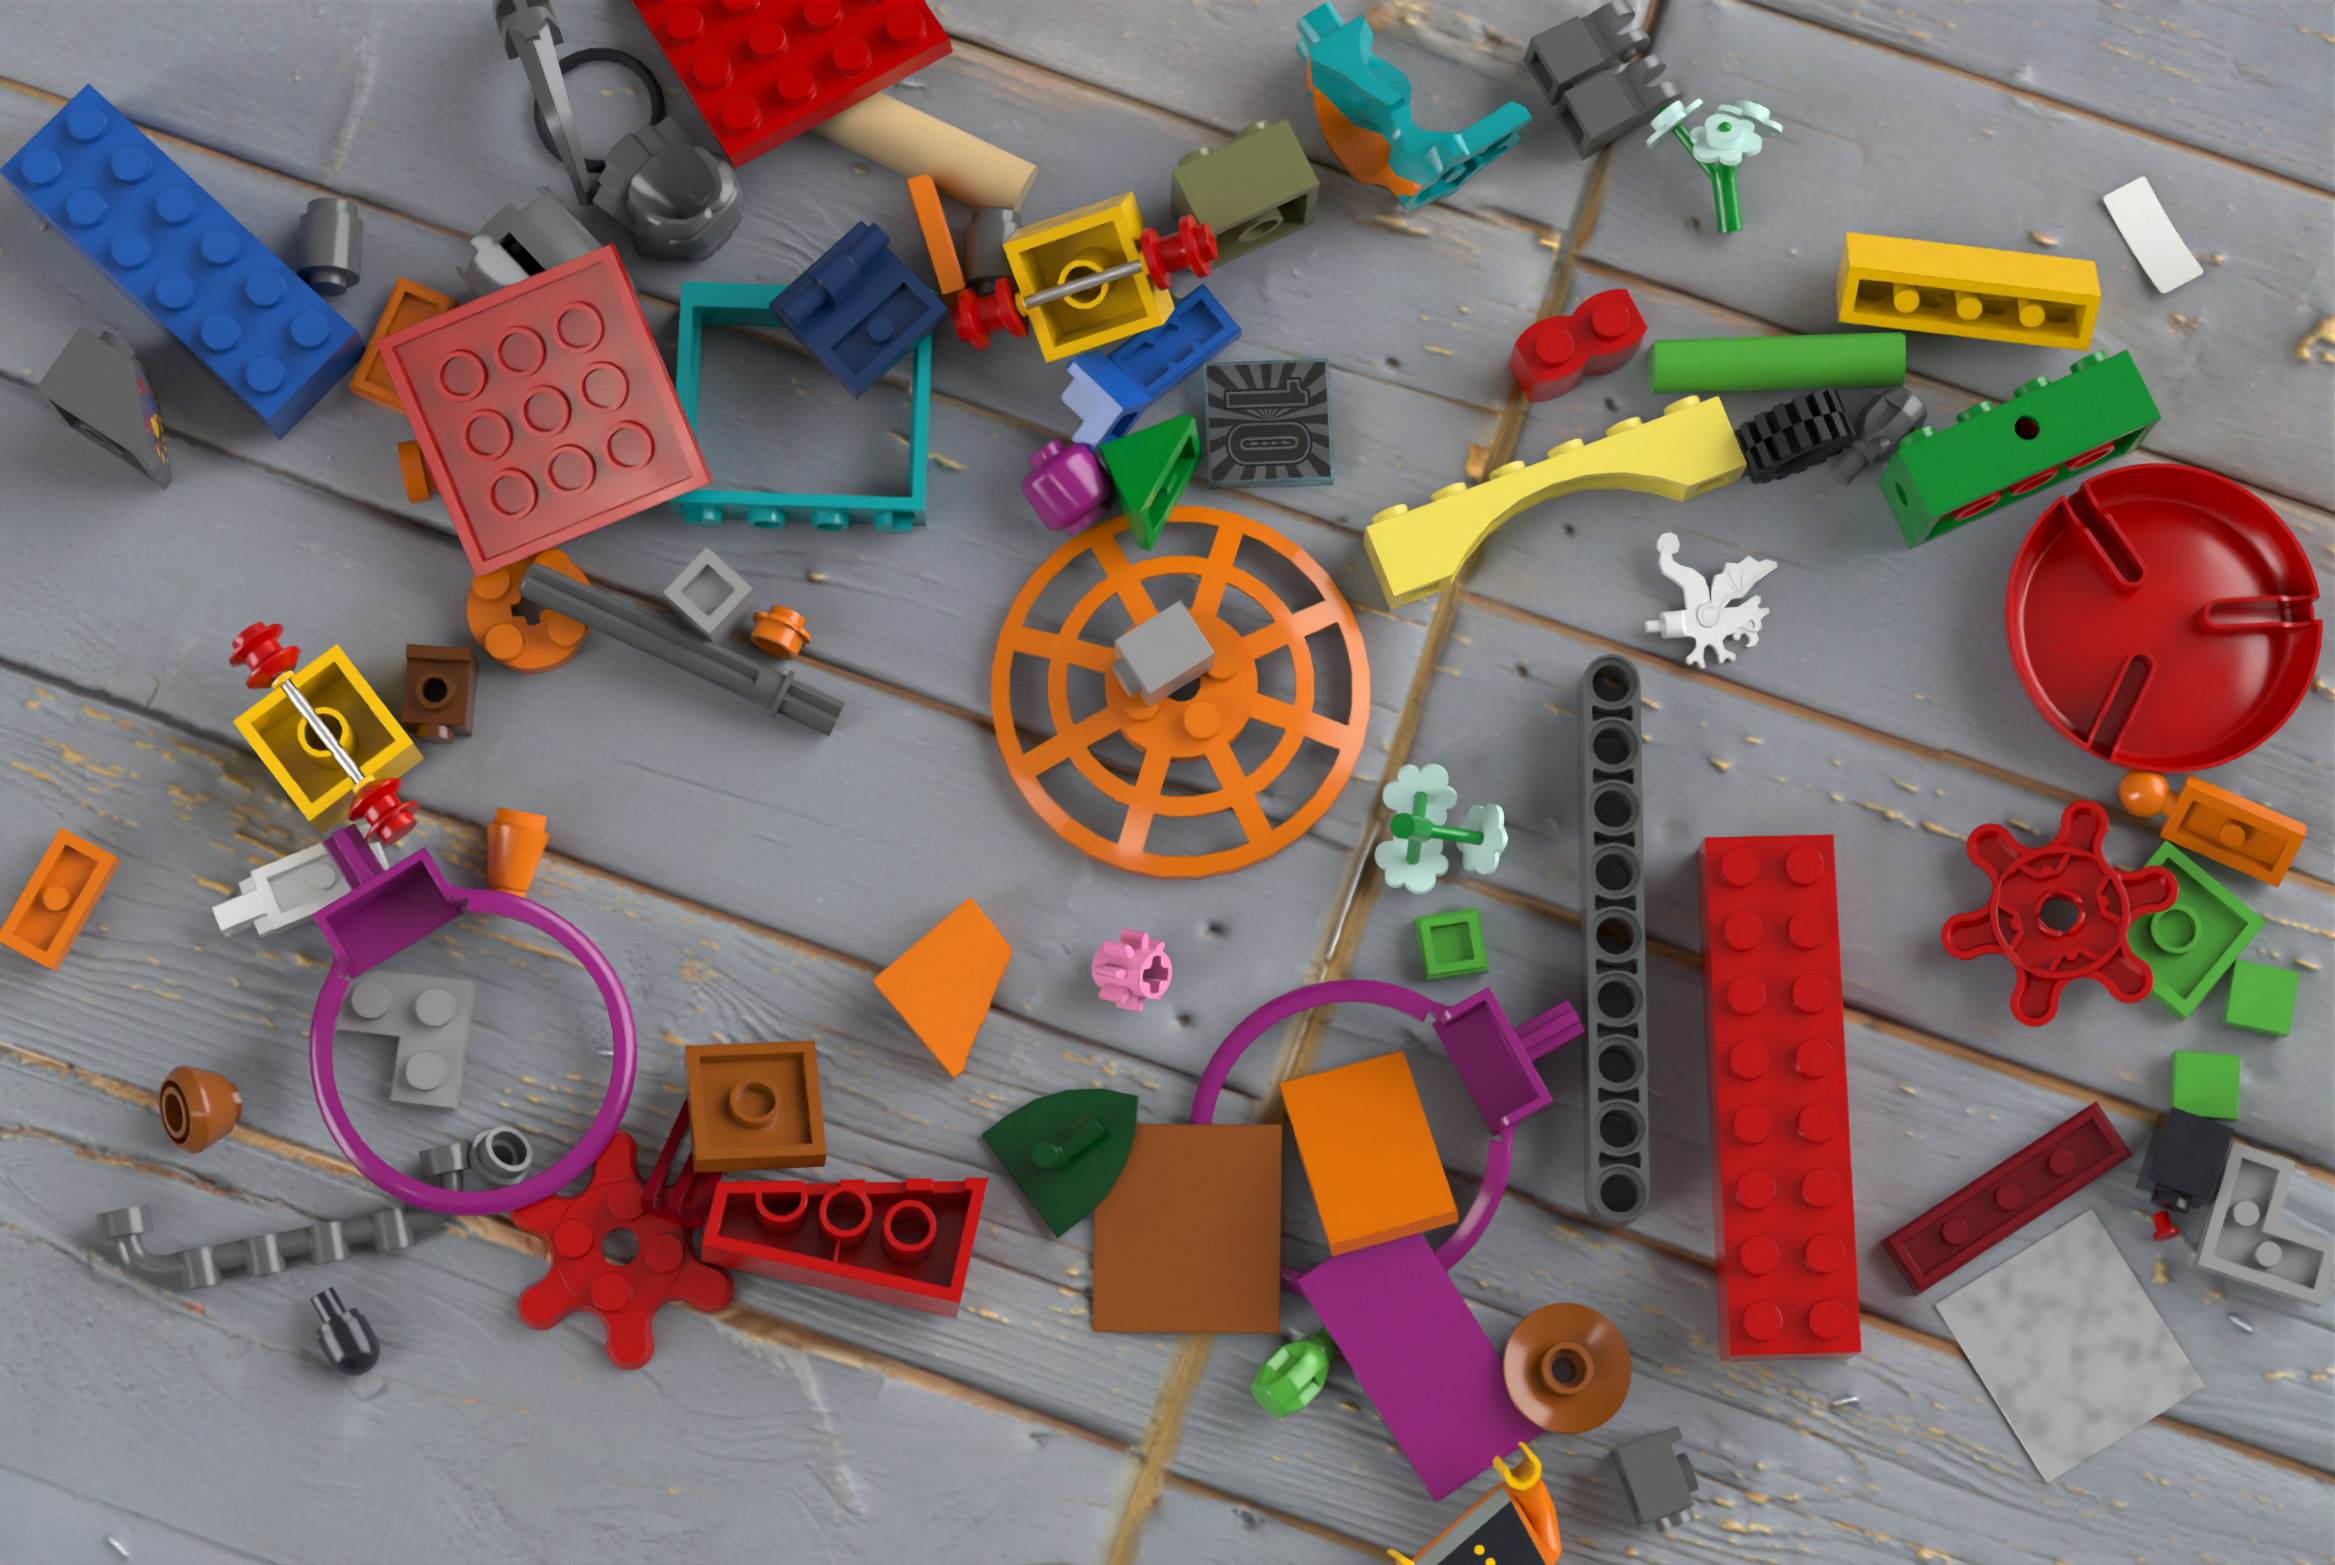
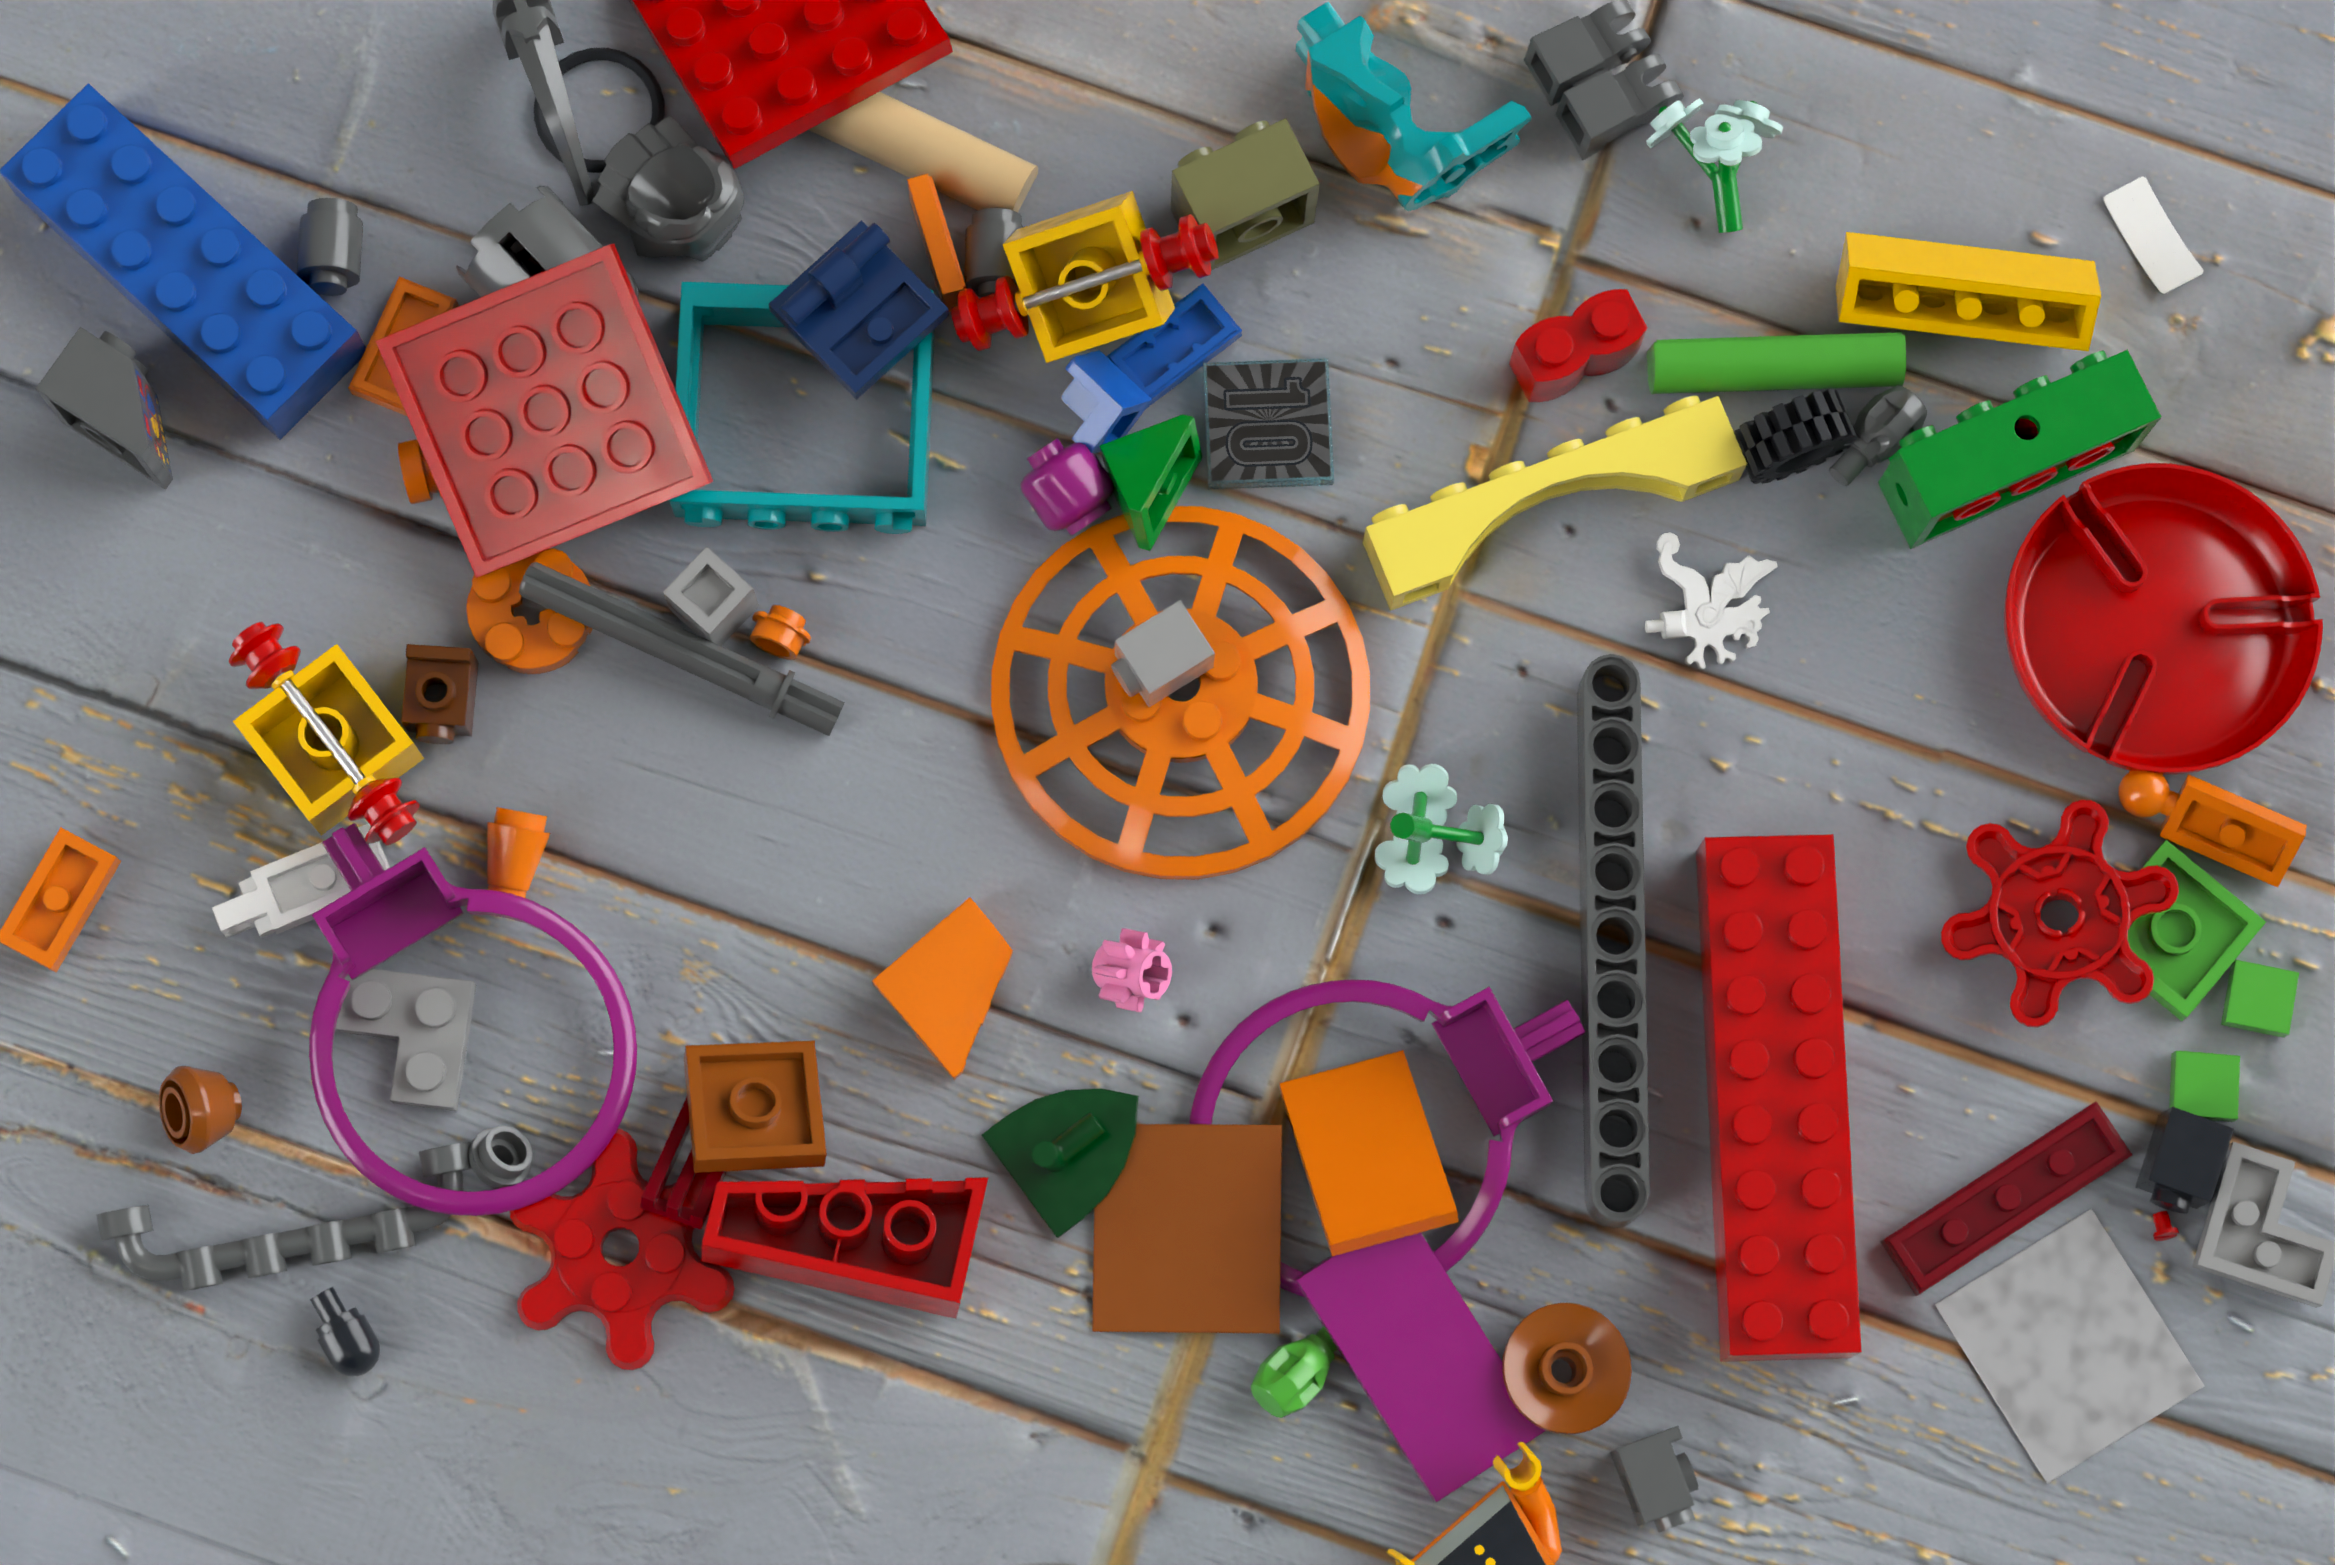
(1451, 945): bright green tile -> none

